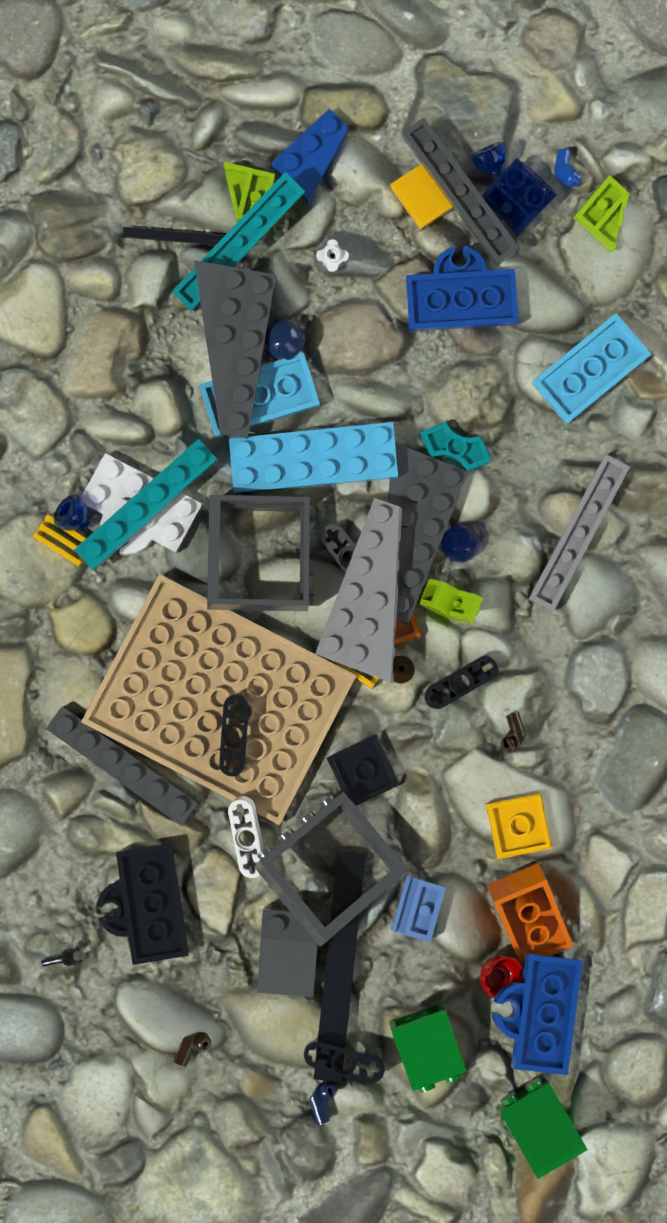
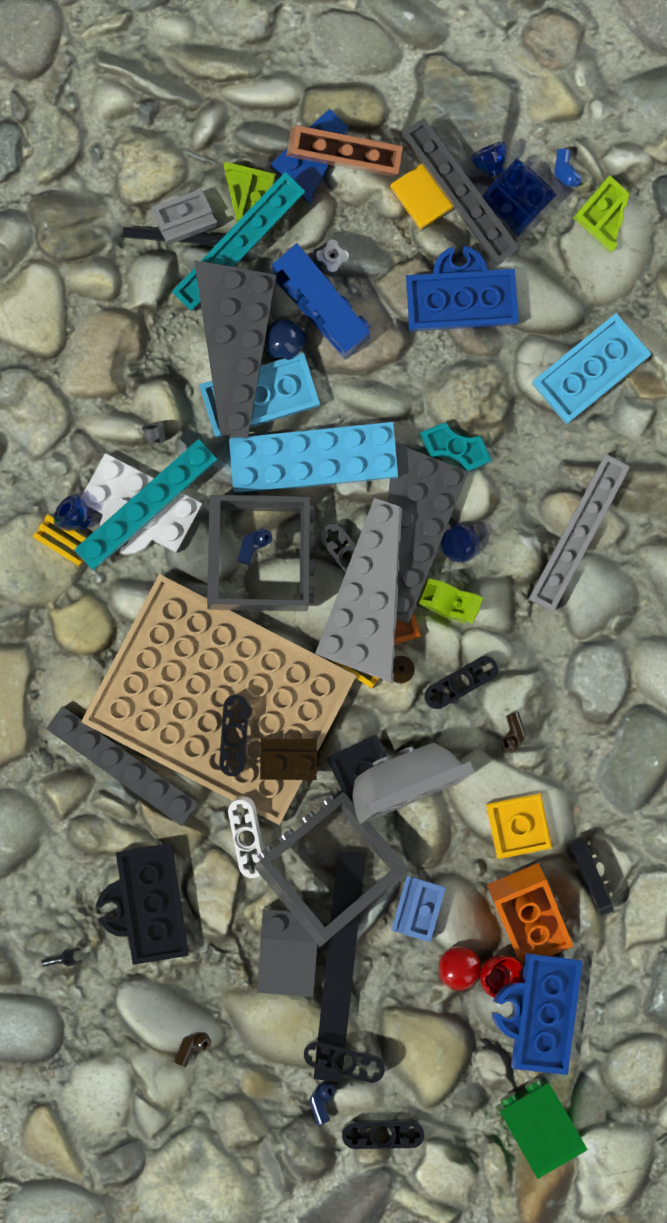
(154, 431): none -> dark grey hinge
(184, 216): none -> light grey plate
(253, 542): none -> dark blue arm
(288, 759): none -> dark brown plate
(320, 301): none -> blue wedge
(344, 151): none -> nougat brick
(390, 1144): none -> black beam
(406, 780): none -> light grey windscreen
(428, 1048): green slope -> none
(459, 968): none -> red hair
(591, 876): none -> black beam

